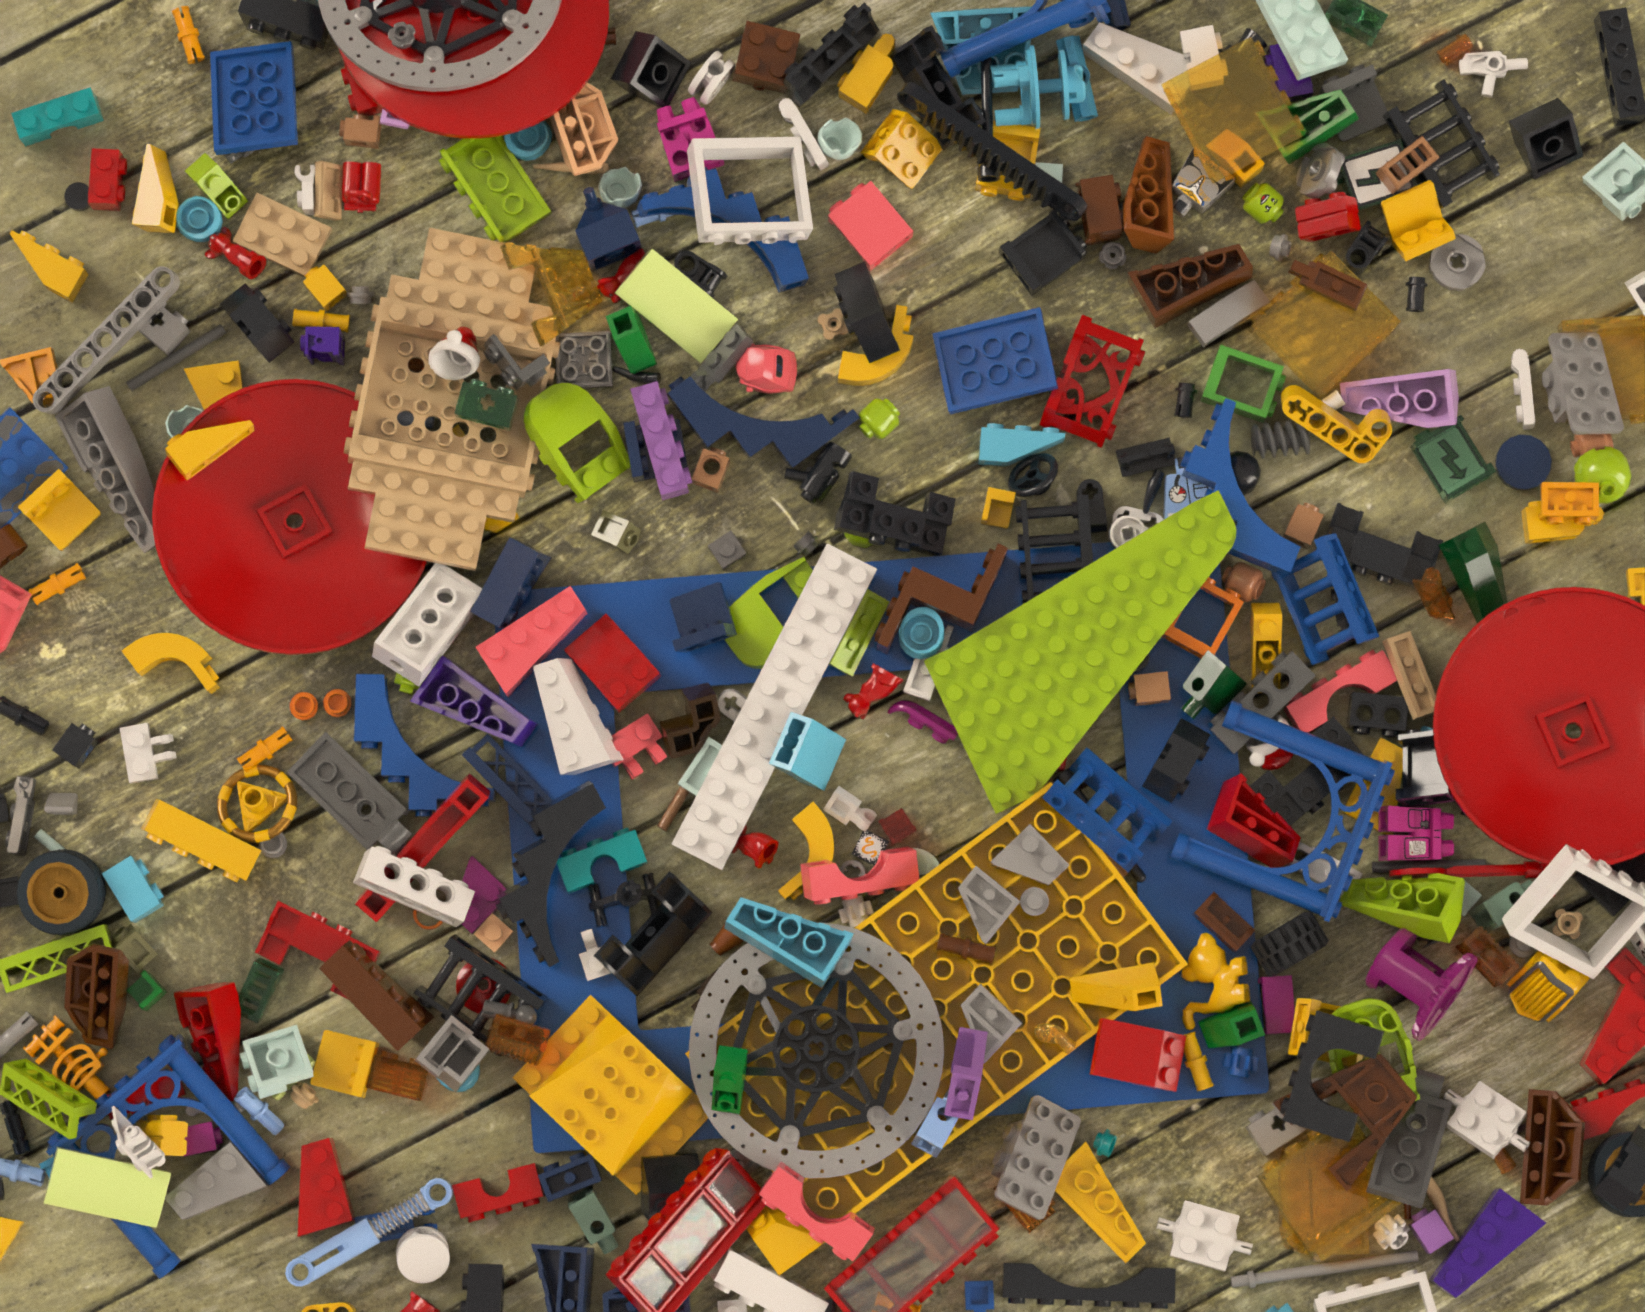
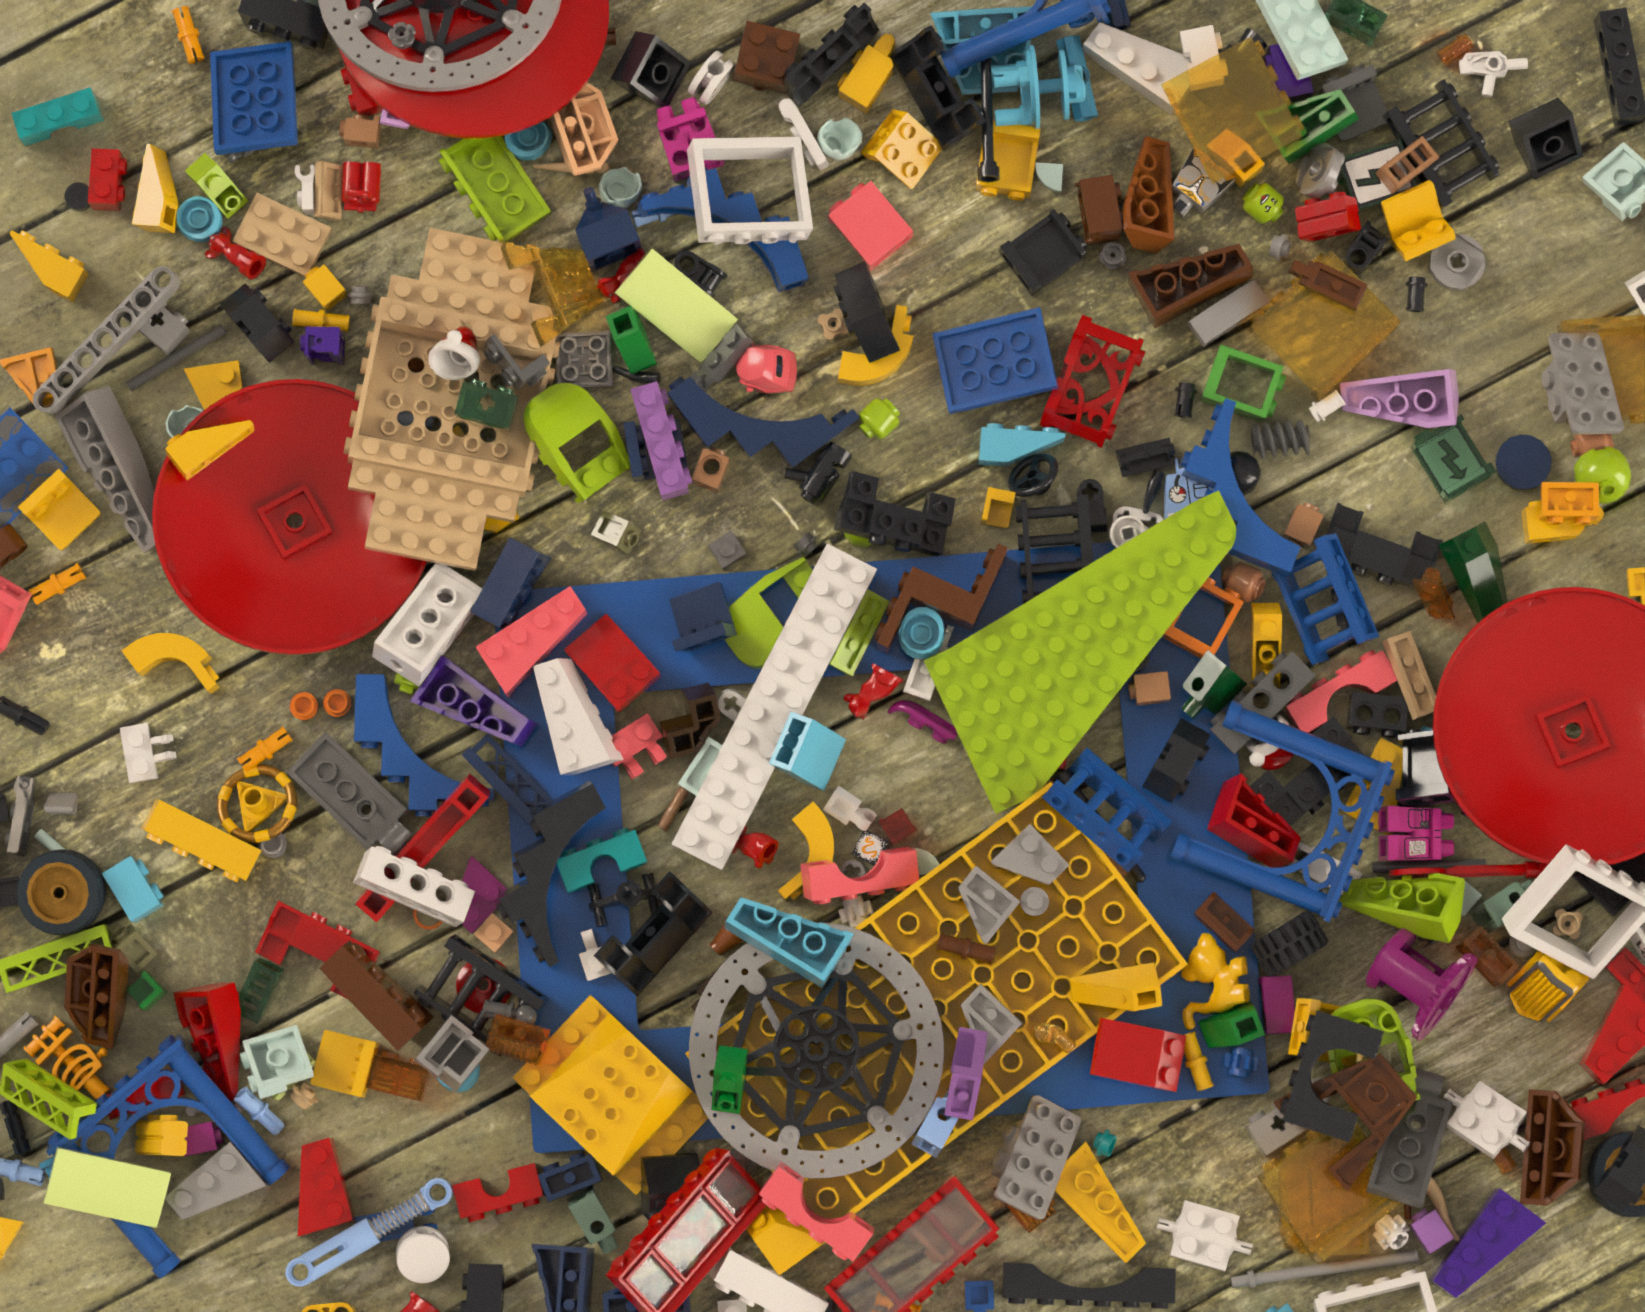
(76, 744): black brick -> none
(136, 1144): white hinge -> none
(992, 152): black gear -> none
(1333, 420): yellow beam -> none
(1523, 387): white hinge -> none

